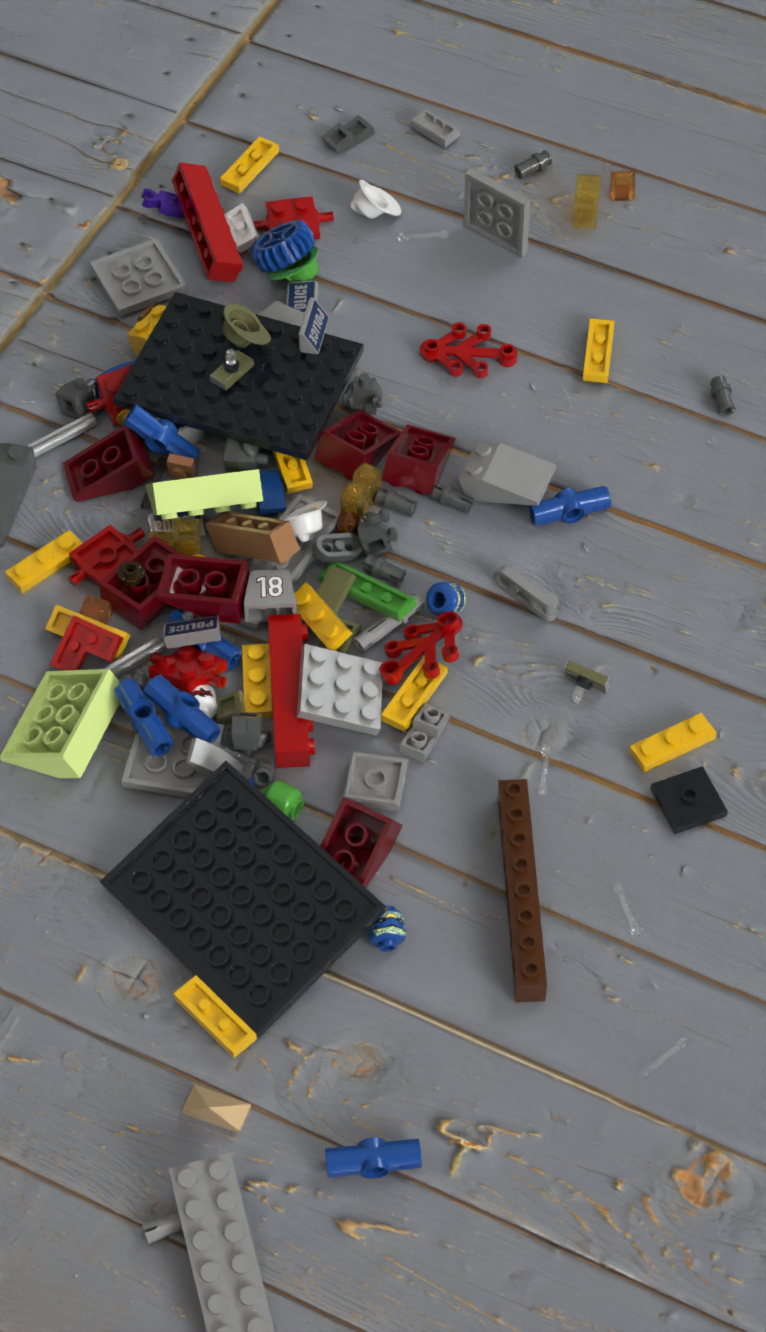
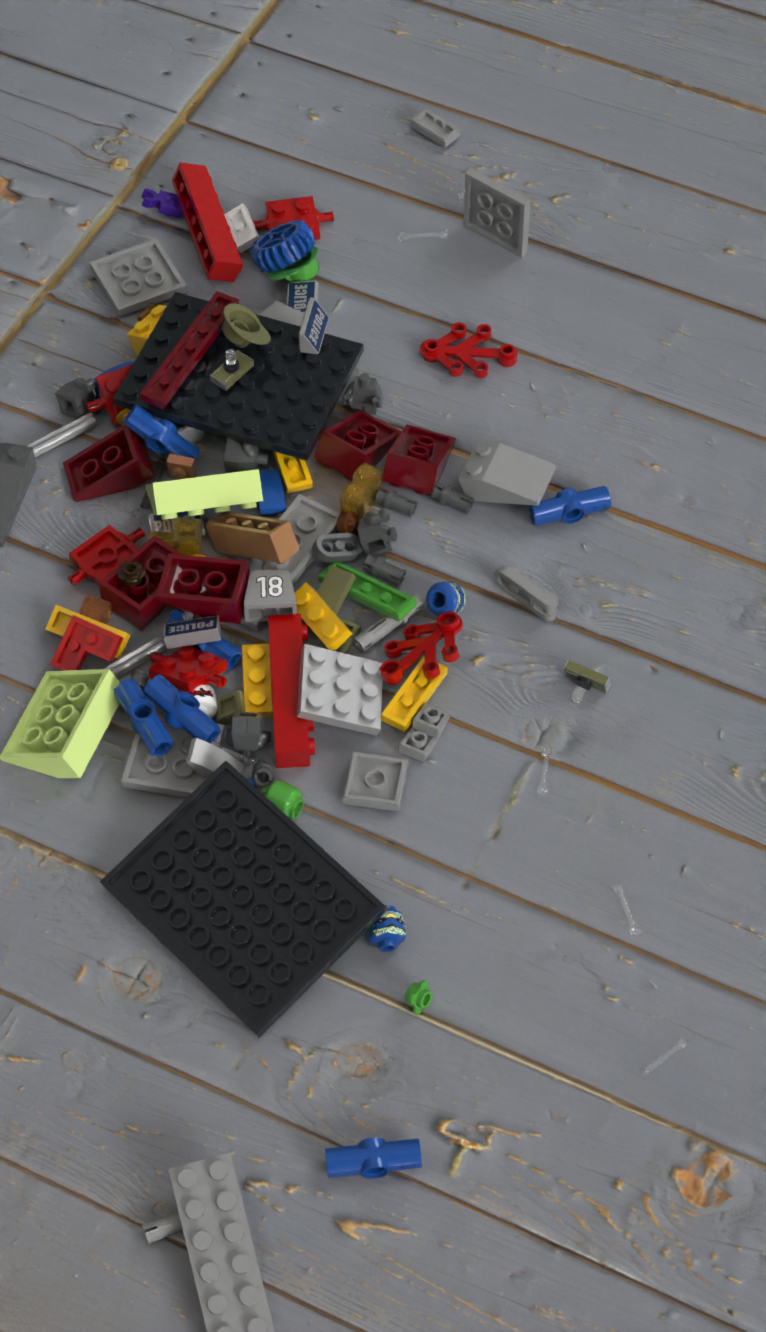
(43, 562): yellow plate -> none
(187, 352): none -> dark red plate
(215, 1016): yellow plate -> none
(216, 1108): tan slope -> none
(249, 165): yellow plate -> none
(307, 520): white piece -> none
(350, 135): dark grey slope -> none
(360, 839): dark red slope -> none
(373, 201): white piece -> none
(418, 996): none -> bright green plate
(521, 891): reddish brown brick -> none
(535, 163): dark grey pin -> none
(586, 201): clear yellow brick -> none
(598, 350): yellow plate -> none
(622, 186): clear orange slope -> none
(672, 742): yellow plate -> none
(688, 800): black plate -> none
(722, 393): dark grey pin -> none

